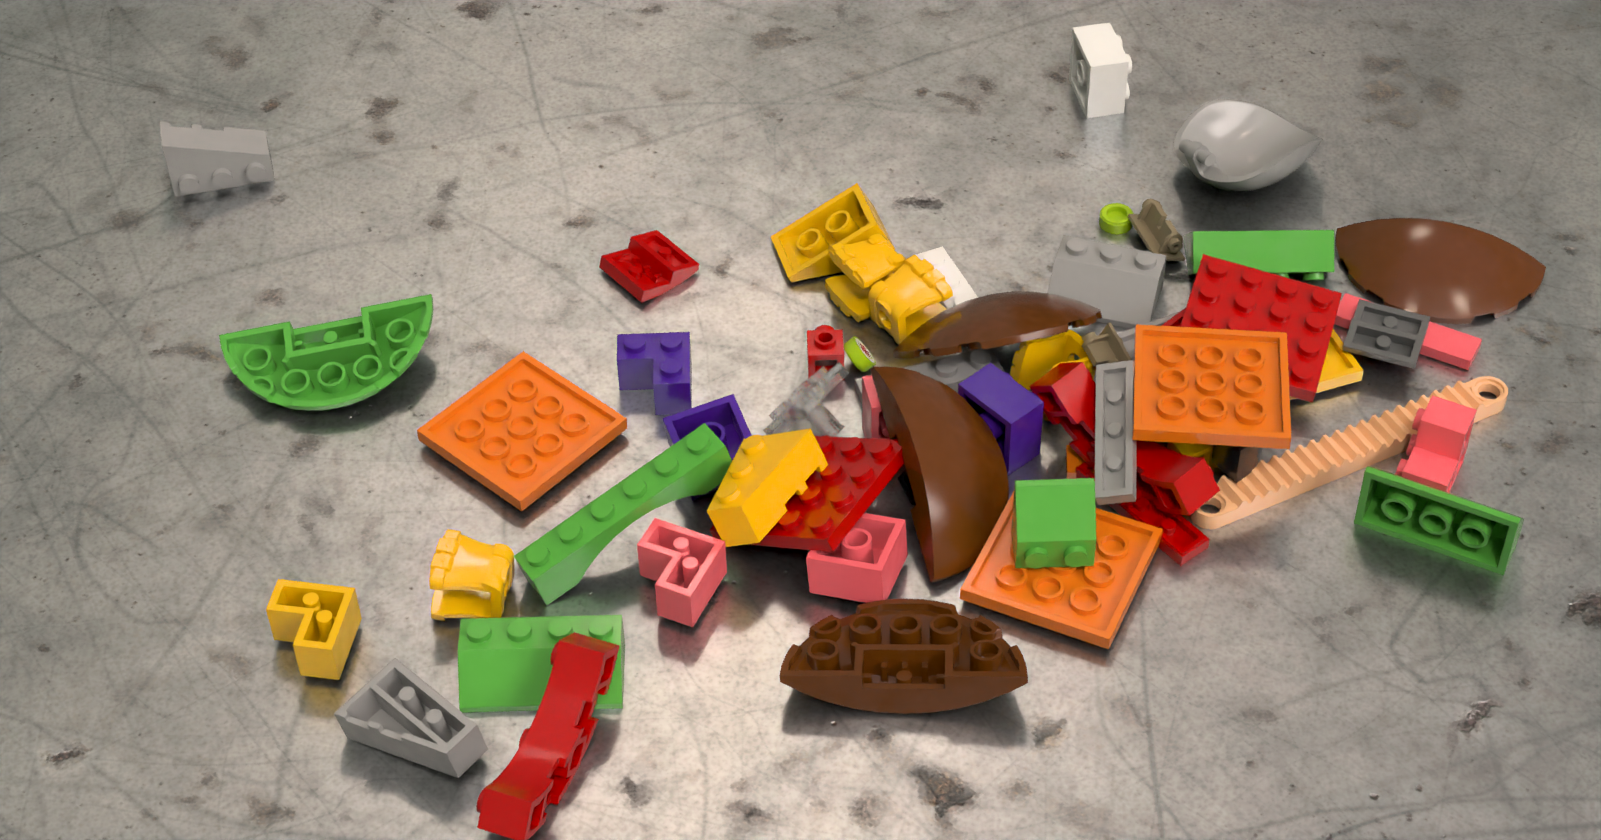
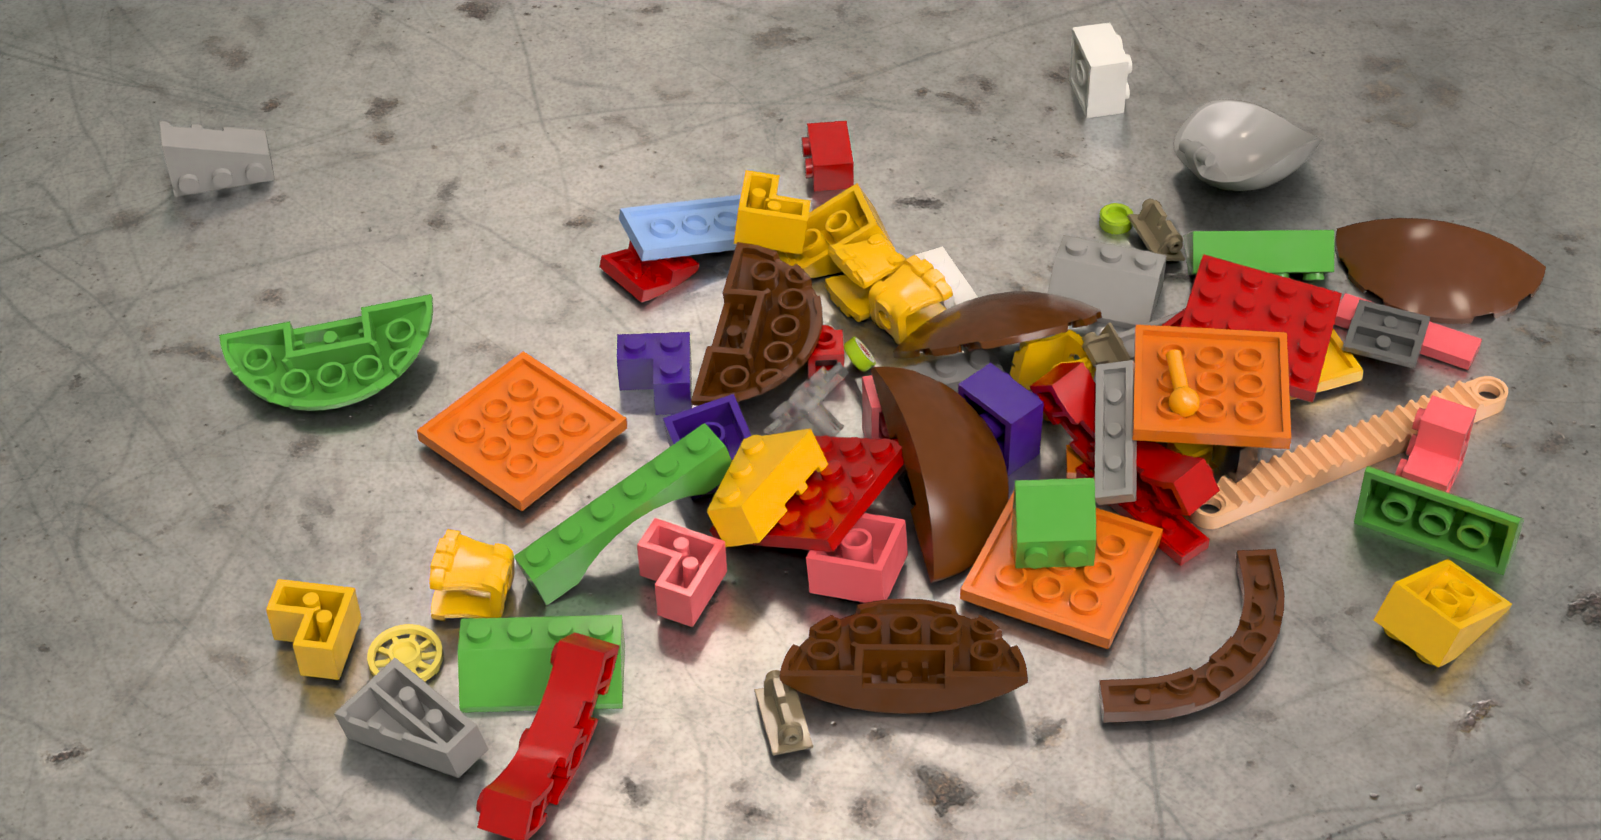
(407, 650): none -> light yellow wheel
(682, 227): none -> light blue plate
(764, 327): none -> reddish brown brick
(769, 218): none -> yellow brick
(782, 716): none -> dark tan hinge
(829, 156): none -> red brick
(1183, 398): none -> light orange bar
(1227, 668): none -> reddish brown plate
(1440, 611): none -> yellow slope

